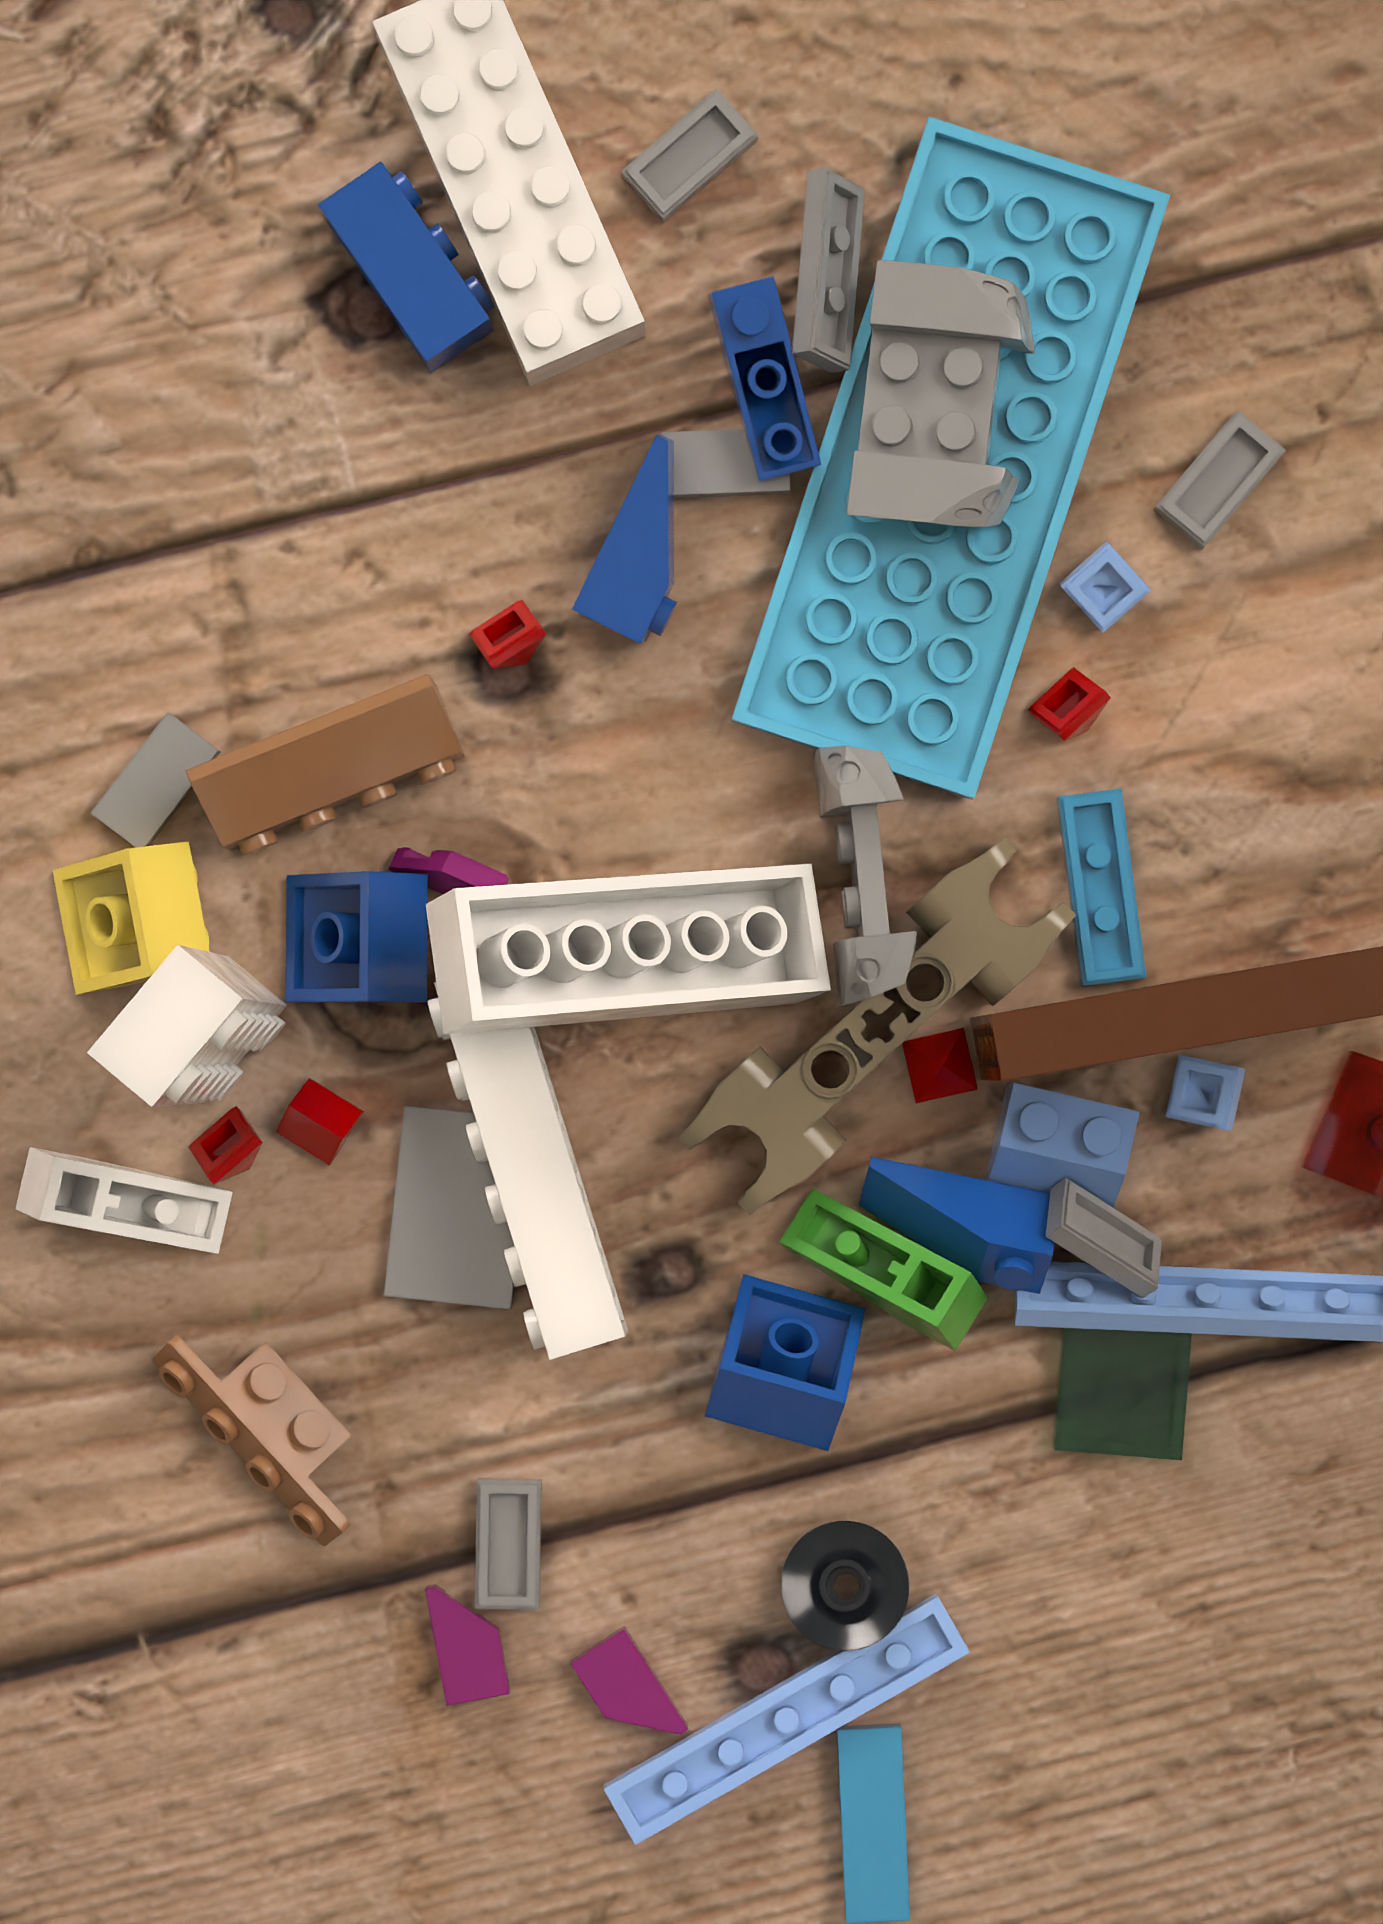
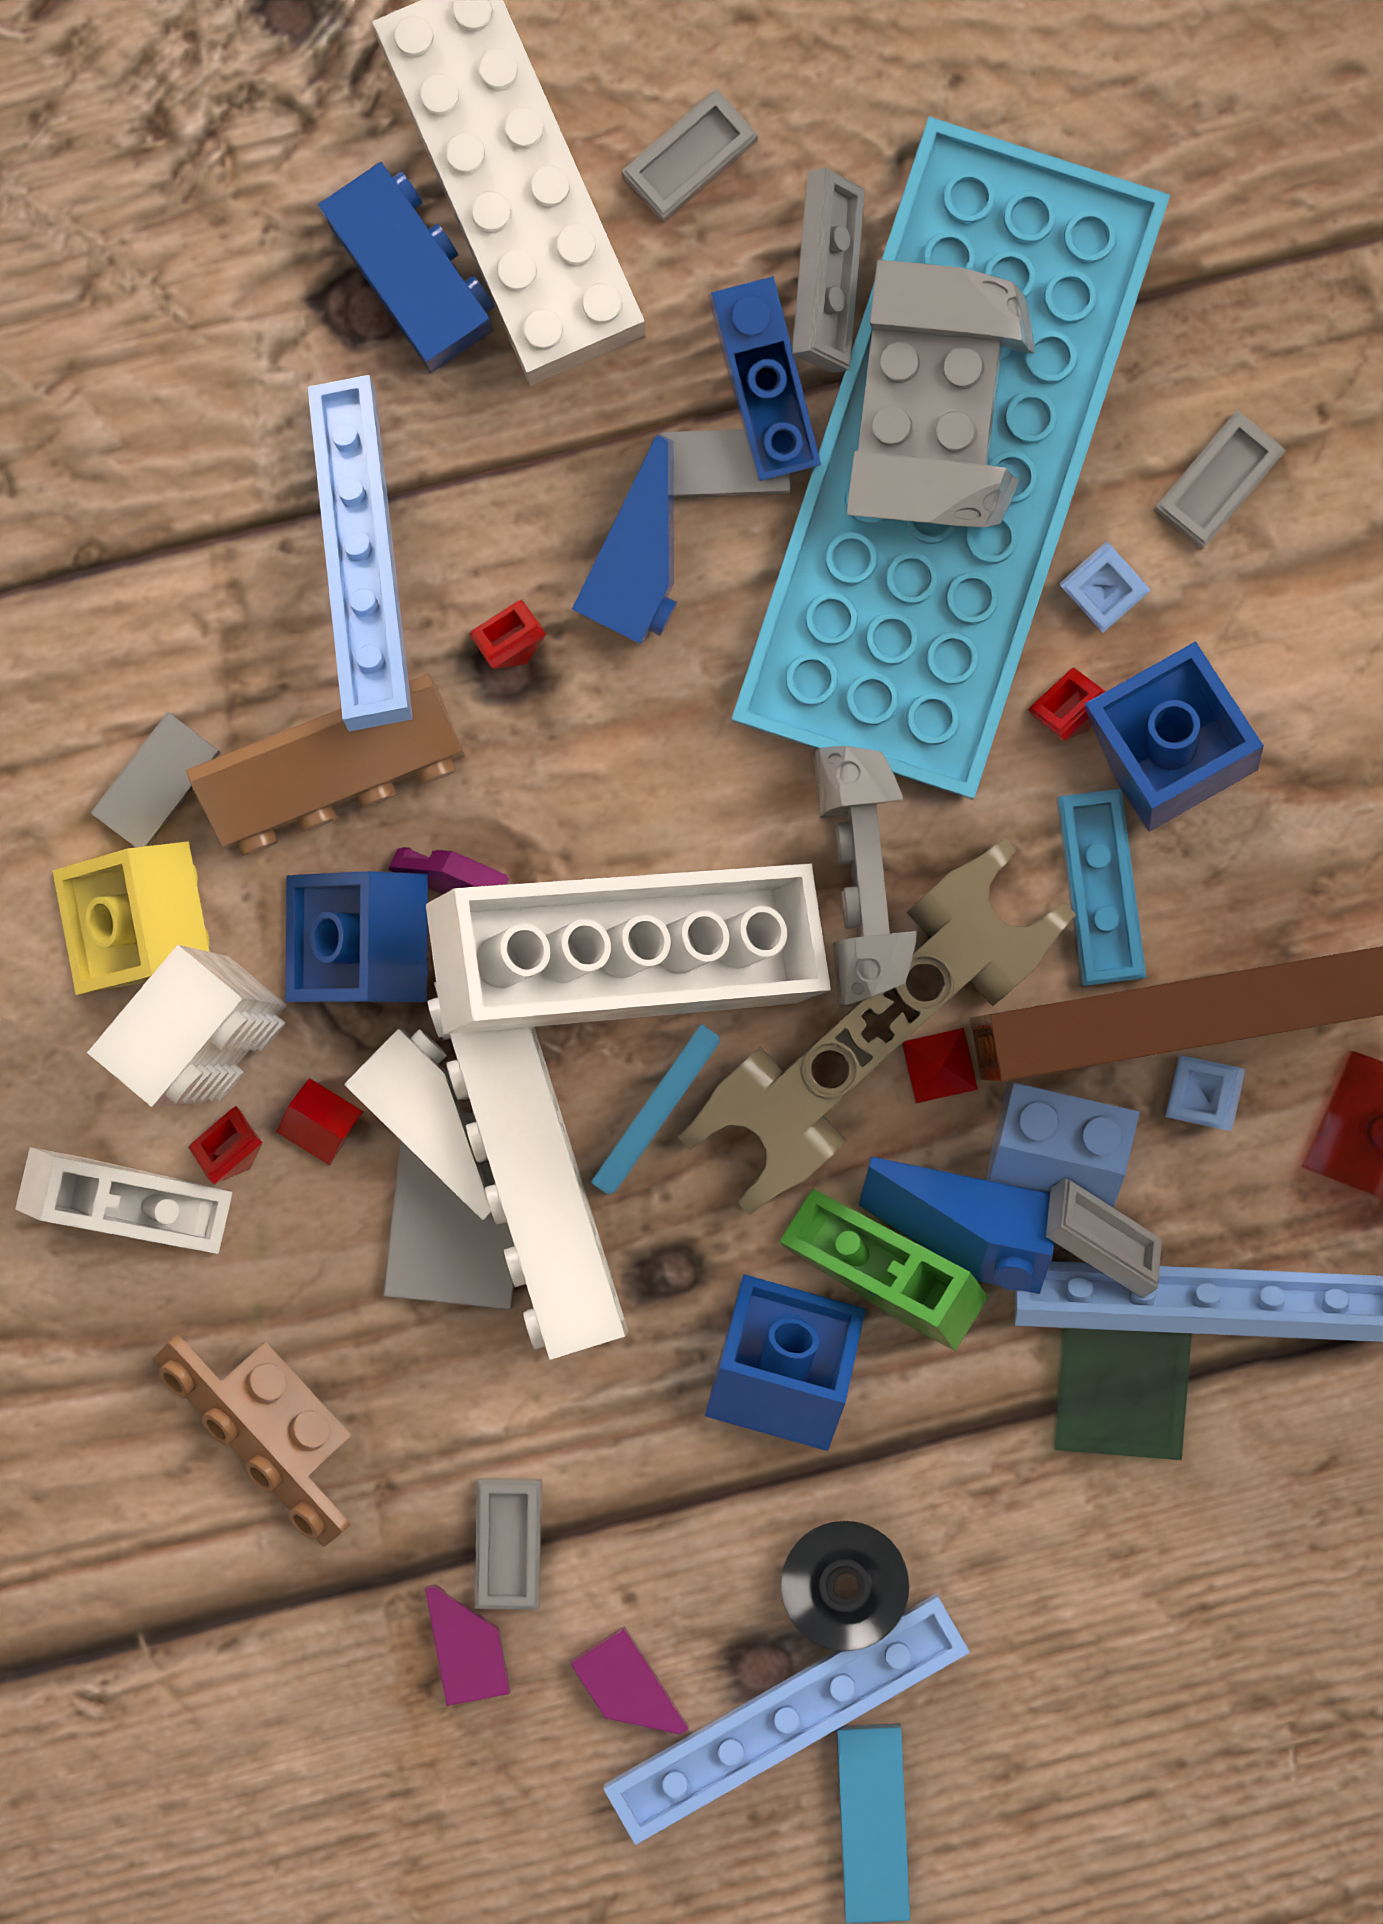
(359, 554): none -> light blue plate
(419, 1105): none -> white slope
(656, 1110): none -> dark azure tile
(1174, 736): none -> blue slope

